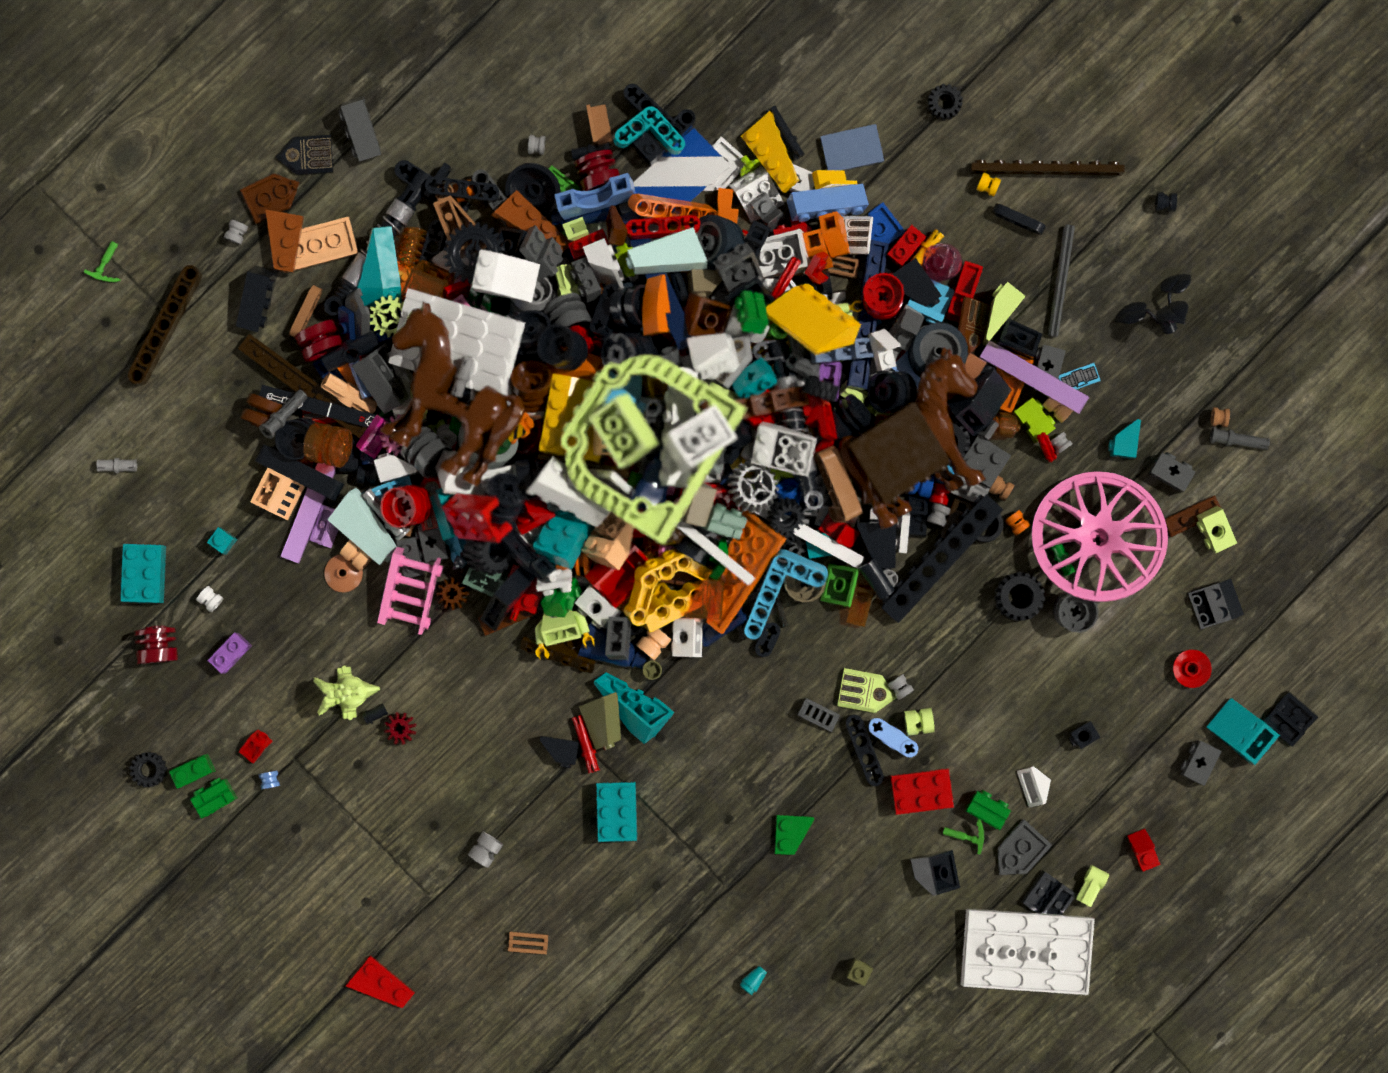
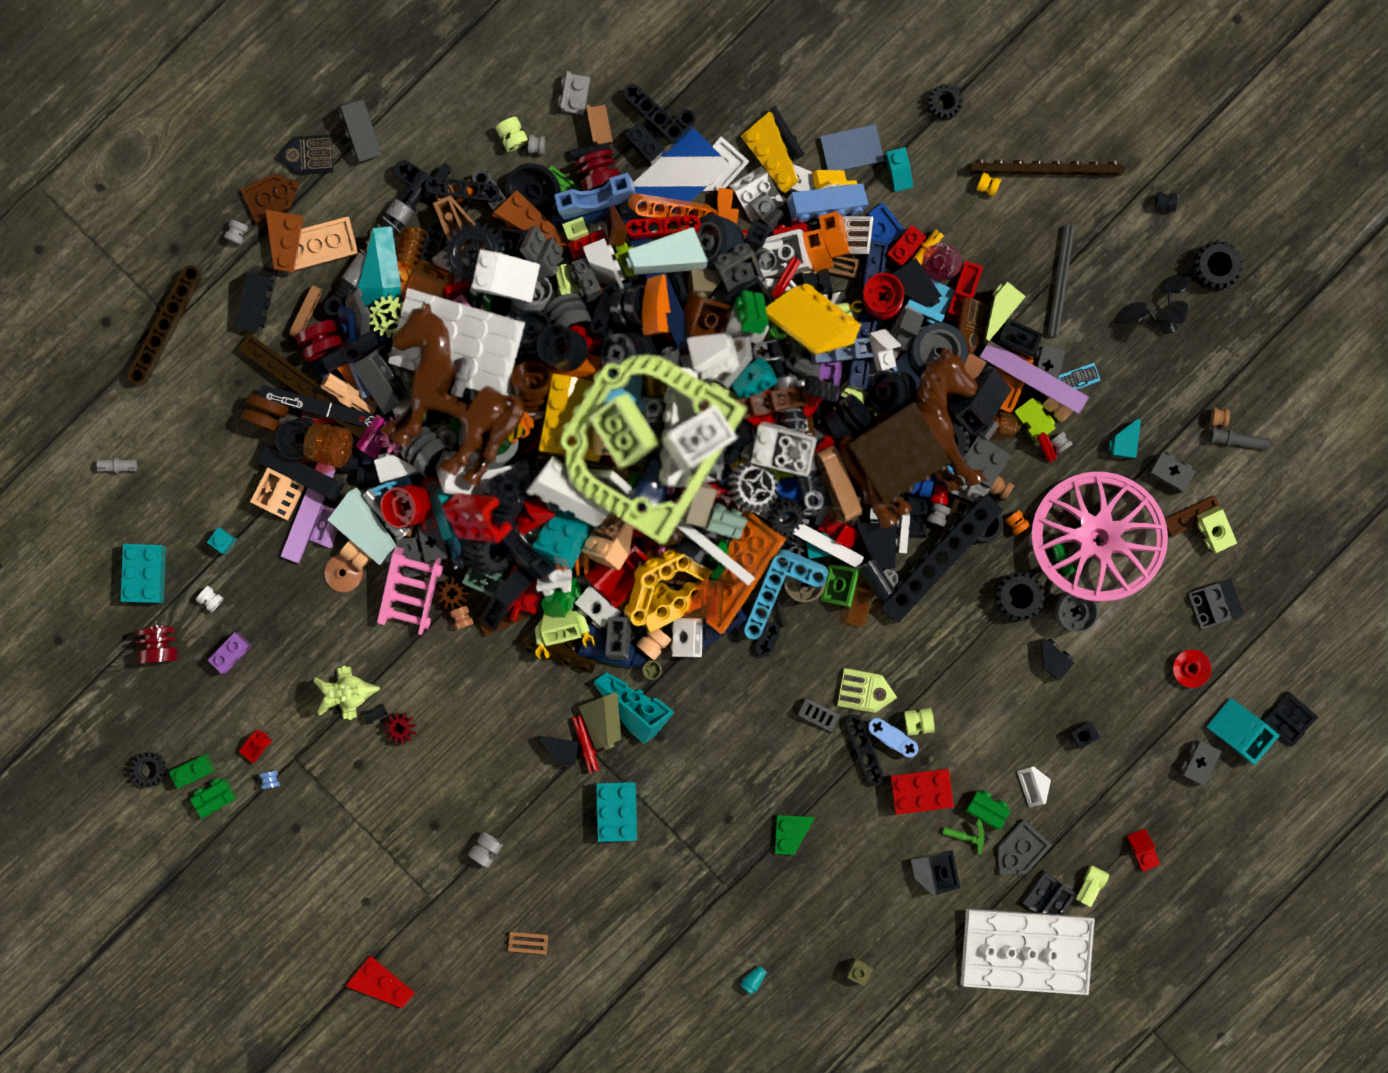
(105, 260): bright green piece -> none
(278, 419): dark grey pin -> none
(461, 617): none -> nougat wheel
(513, 136): none -> yellowish green wheel
(574, 93): none -> light grey bracket
(648, 124): teal beam -> none
(748, 165): lime plant -> none
(768, 261): none -> dark grey wheel
(815, 268): red bracket -> none
(822, 417): red slope -> none
(898, 683): light grey wheel -> none
(899, 169): none -> teal slope
(1018, 219): black beam -> none
(1053, 660): none -> black slope
(1231, 258): none -> black tyre

